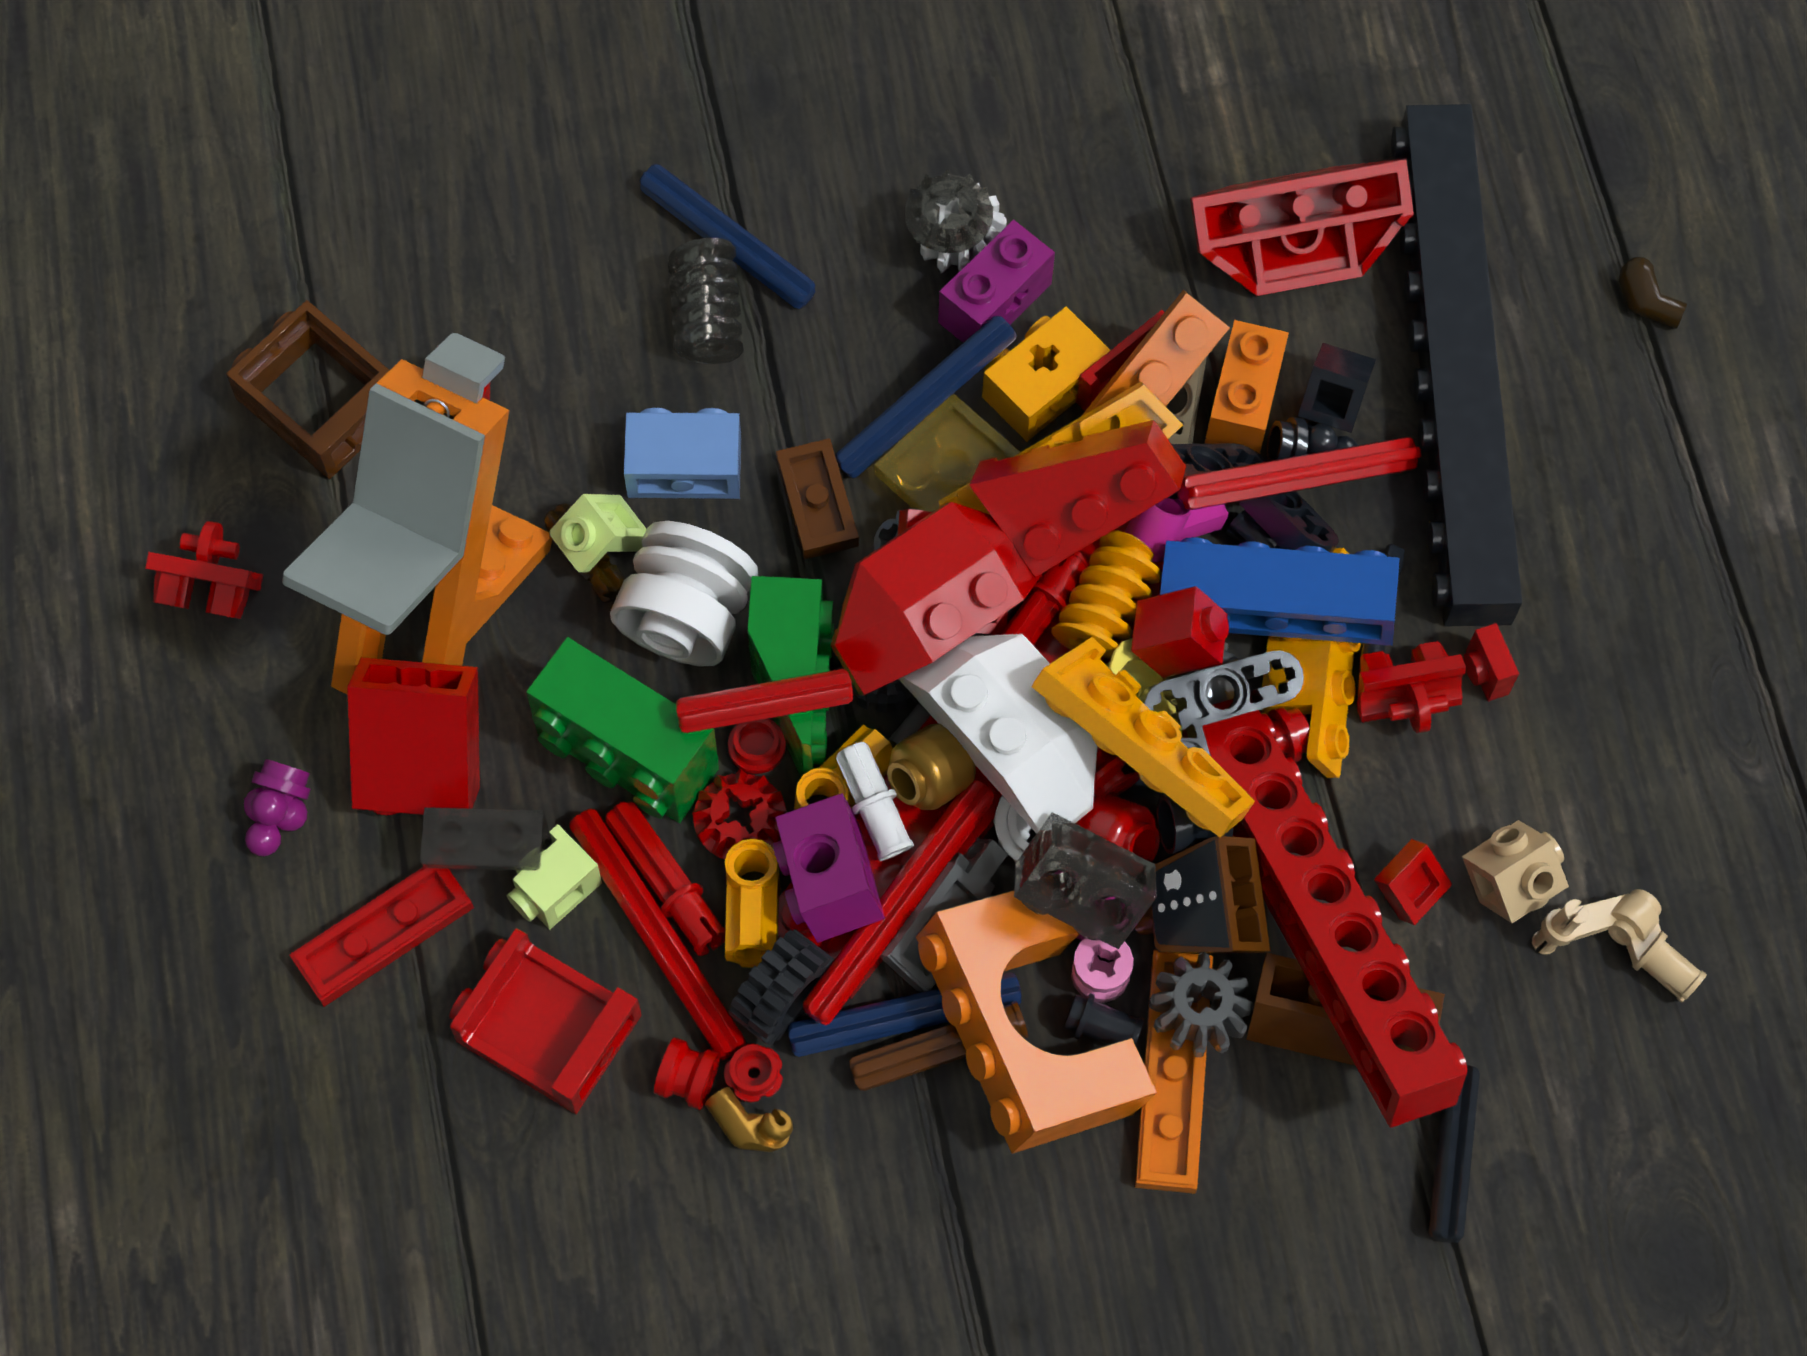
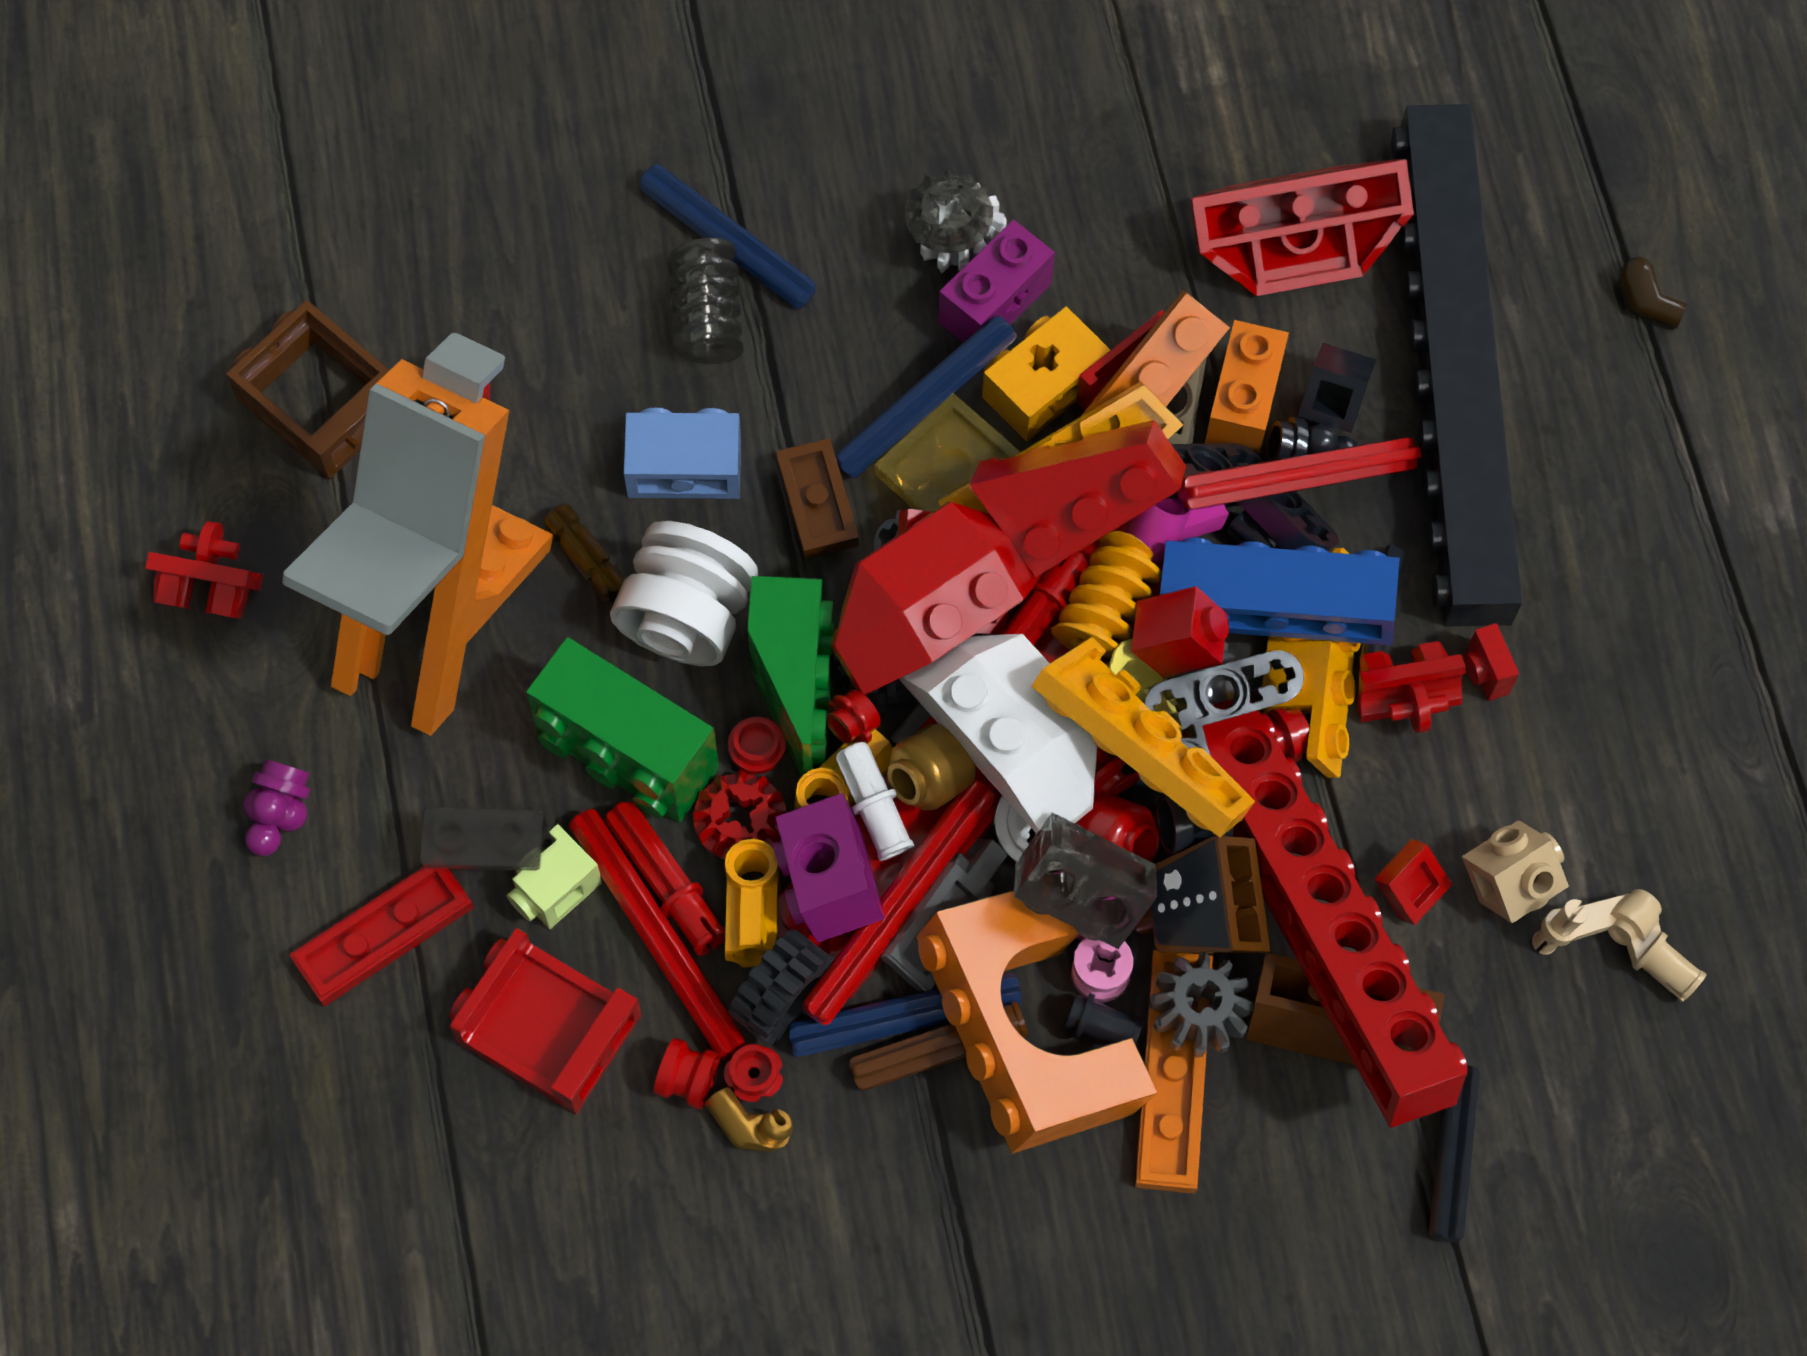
(413, 736): red brick -> none
(595, 527): yellowish green bracket -> none
(764, 700): red axle -> none
(852, 717): none -> red plate

